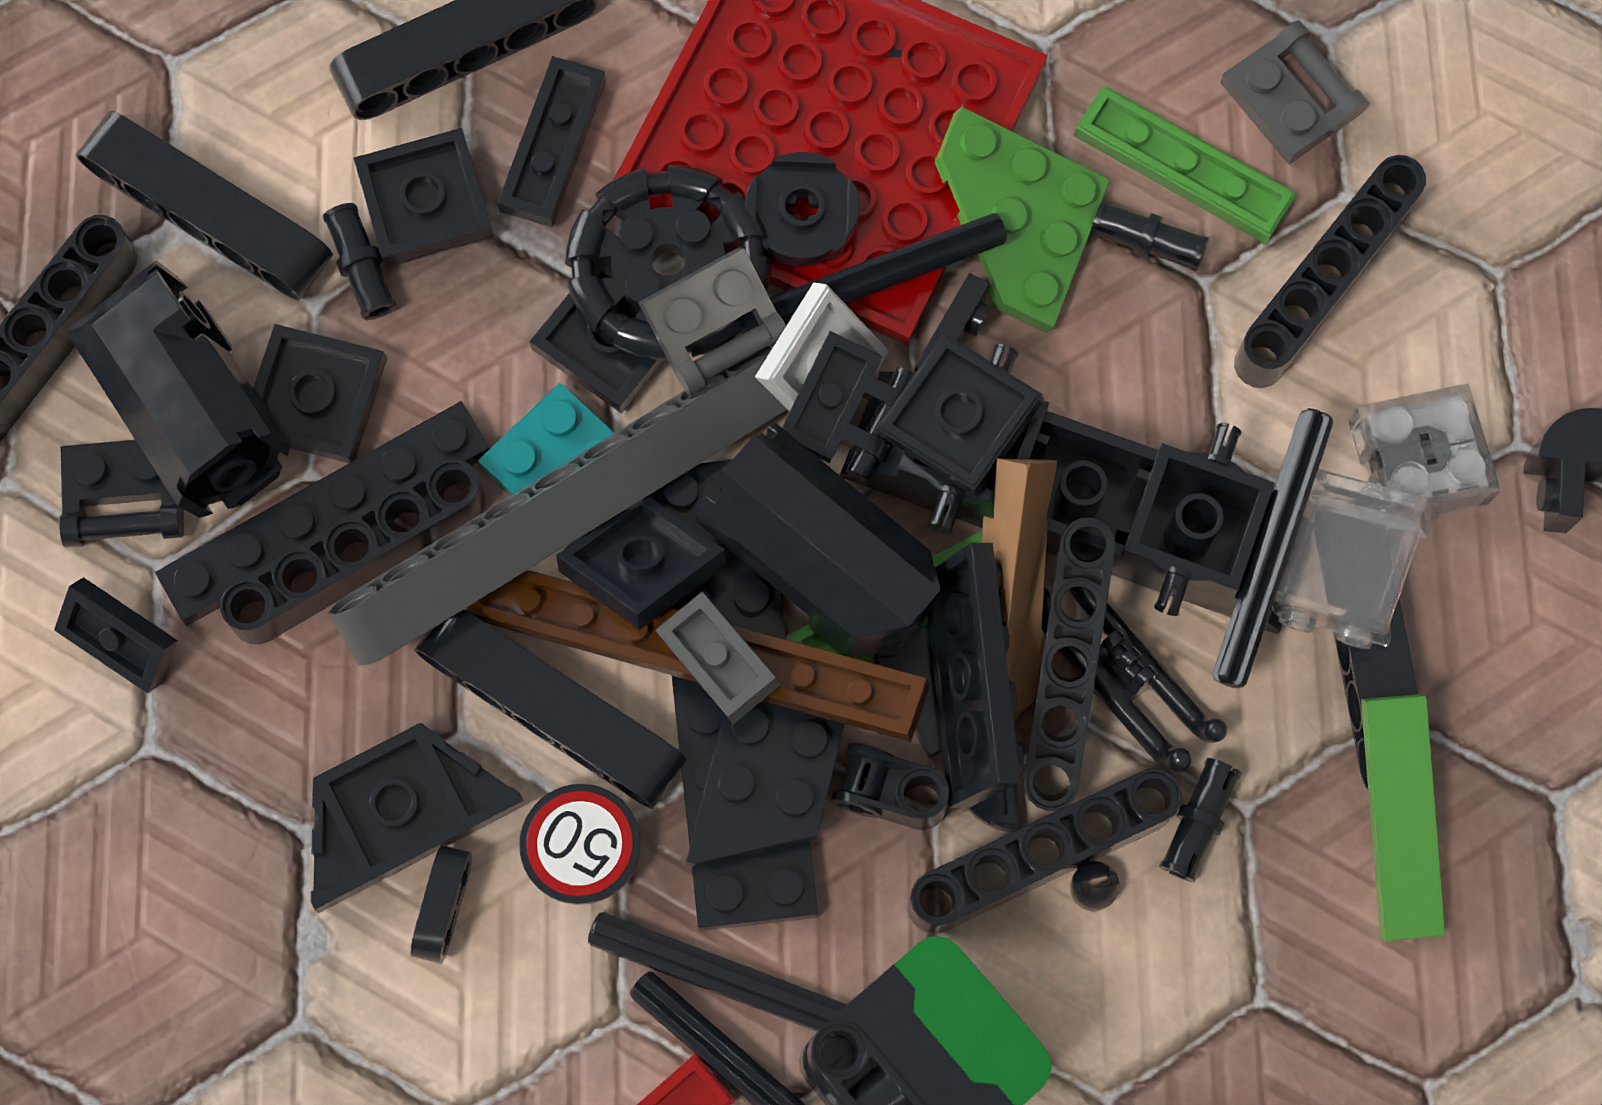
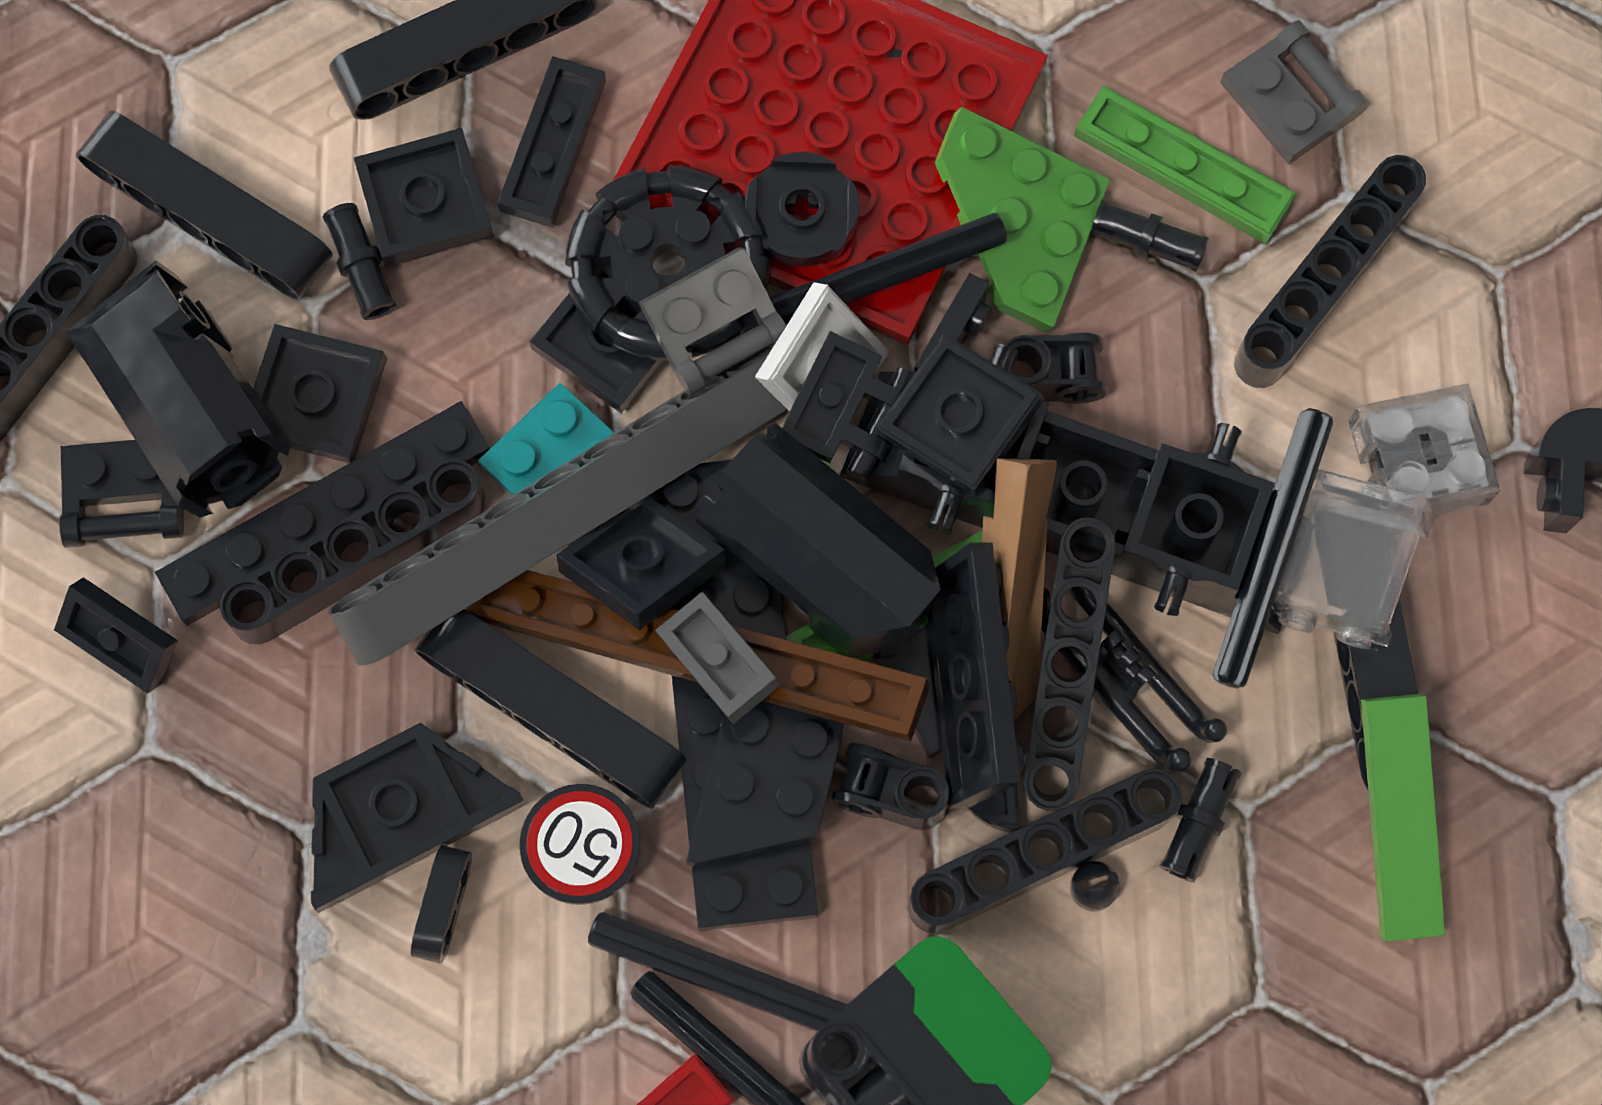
(1063, 365): none -> black piece

